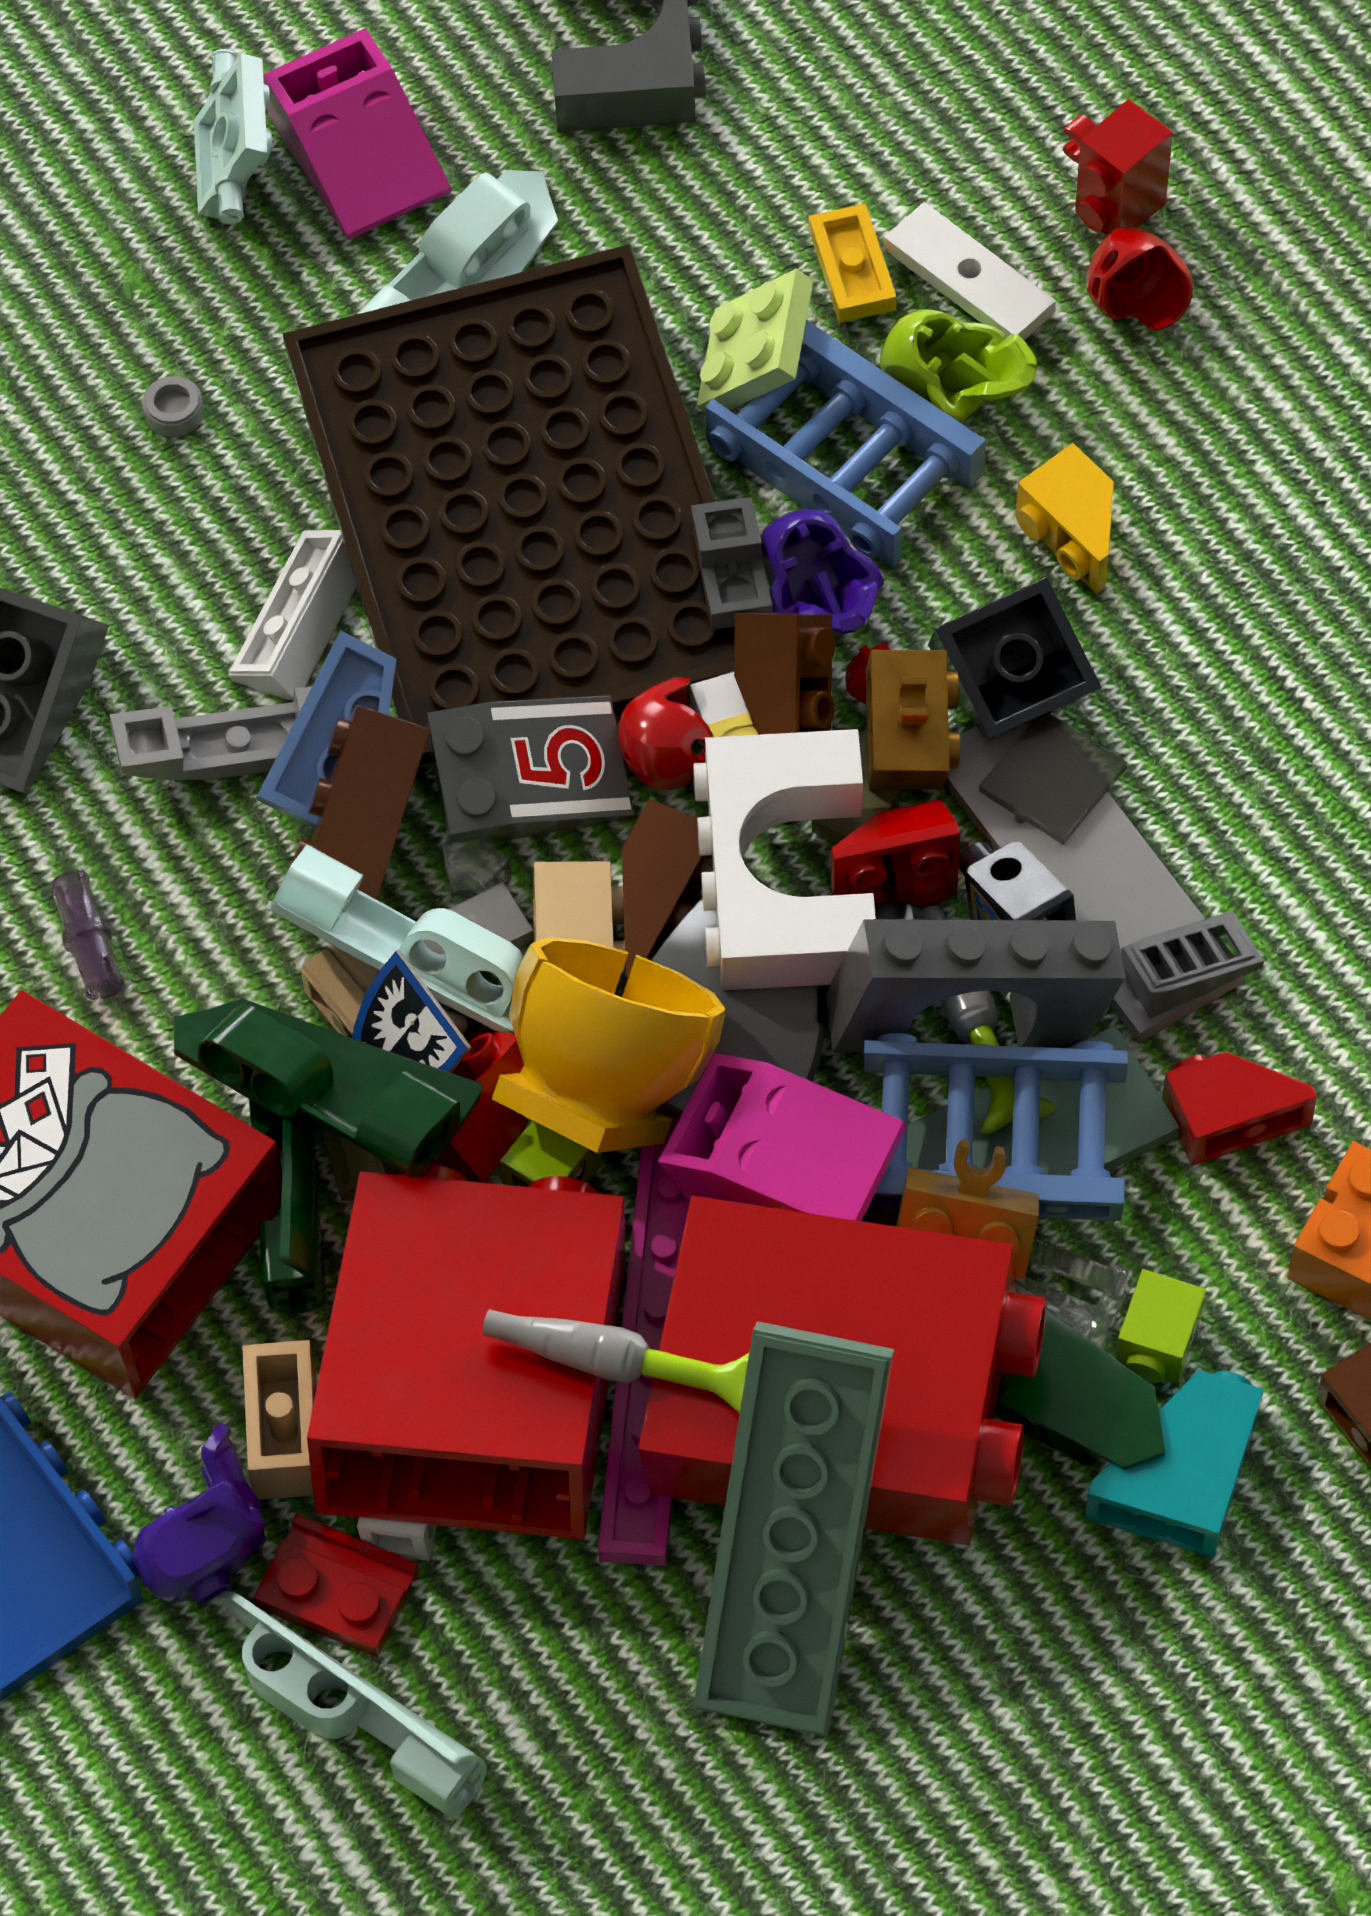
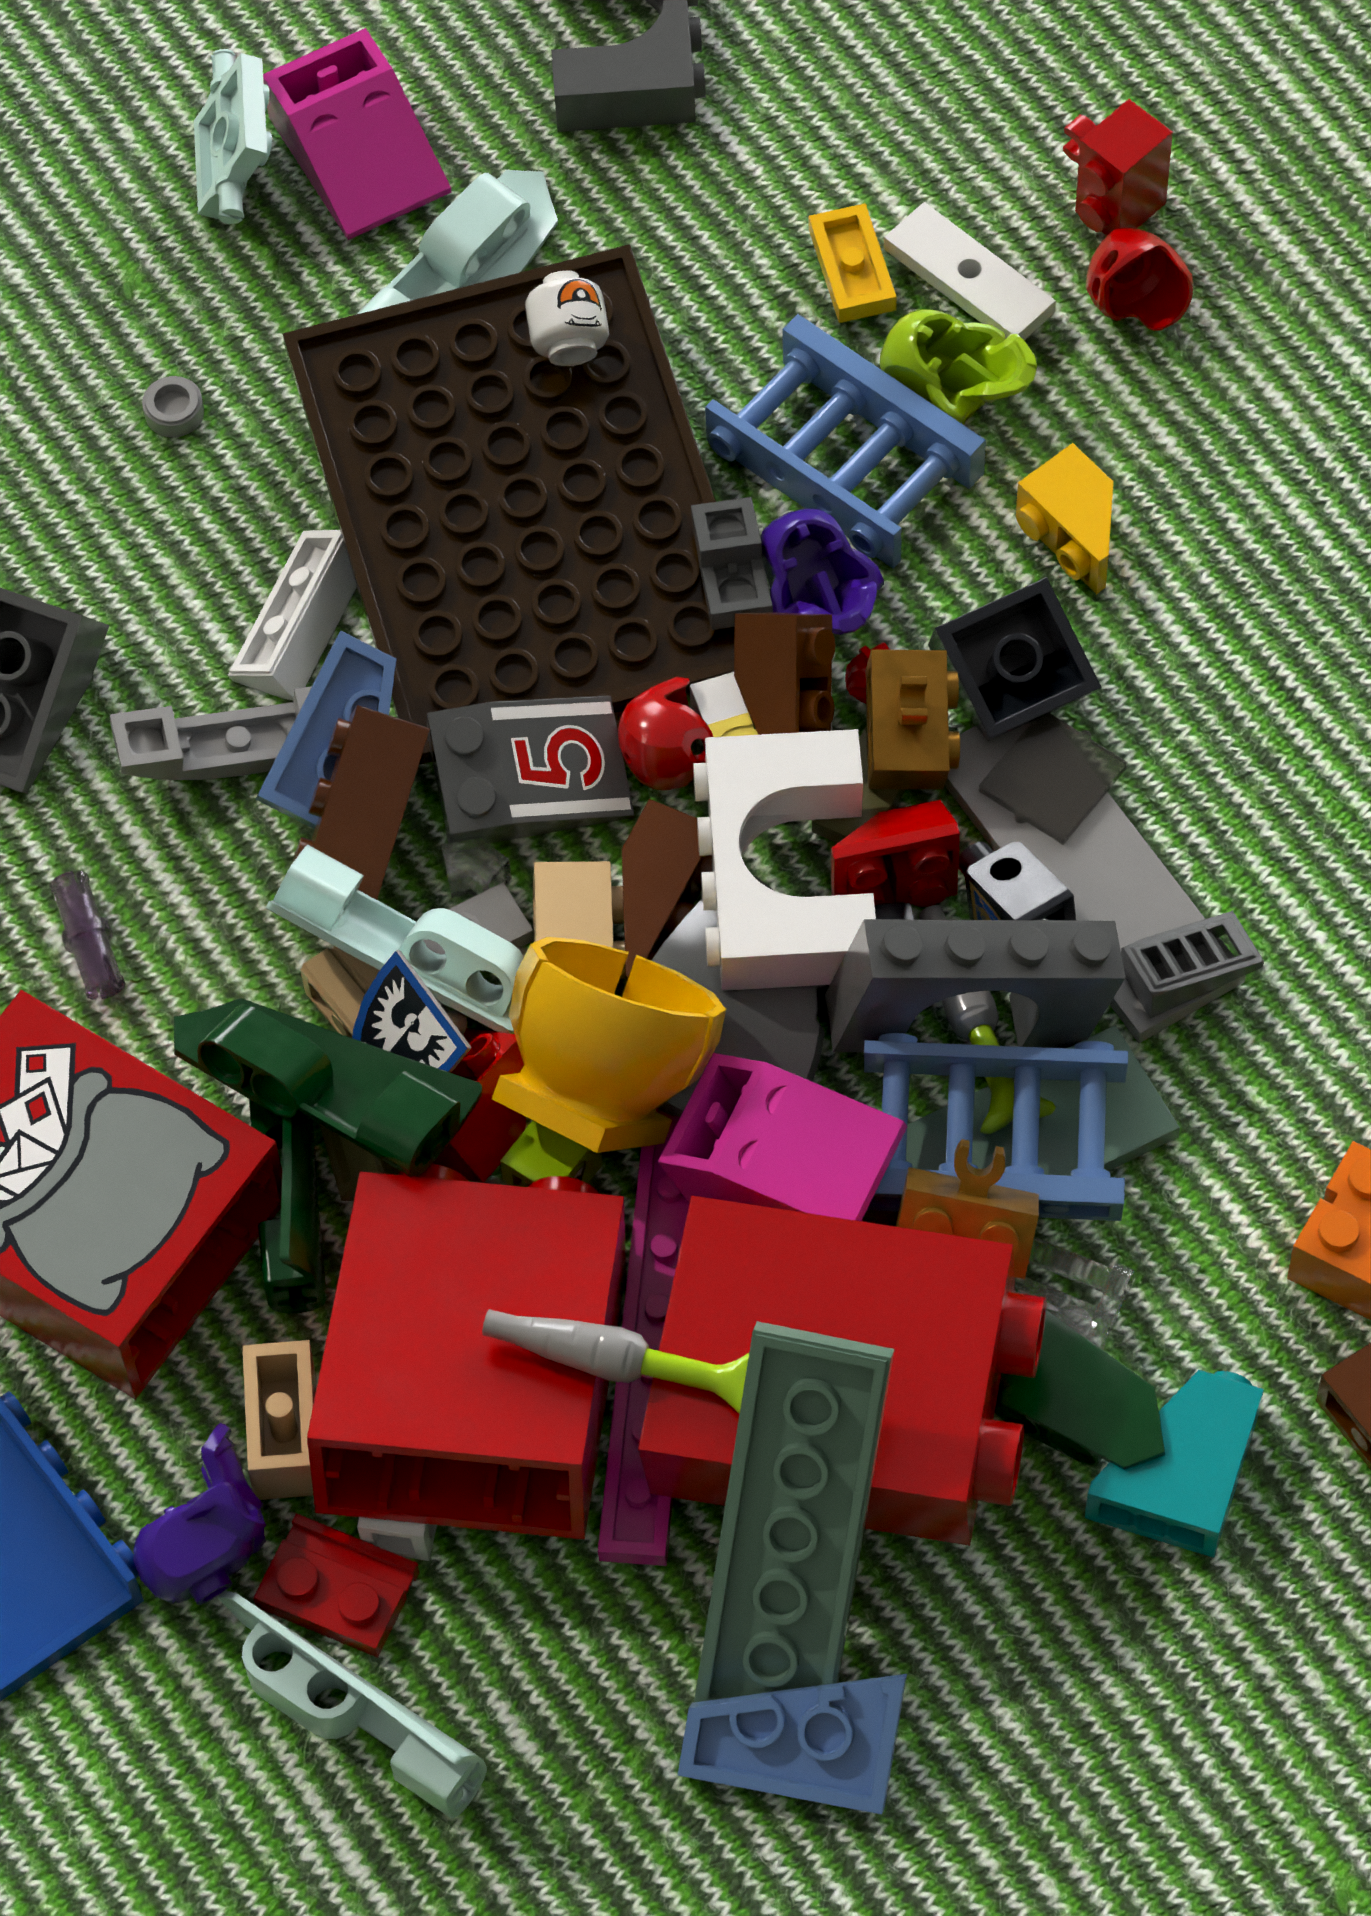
(567, 318): none -> white head
(755, 341): yellowish green plate -> none
(800, 1742): none -> medium blue wing
(1160, 1327): lime brick -> none
(1233, 1104): red slope -> none

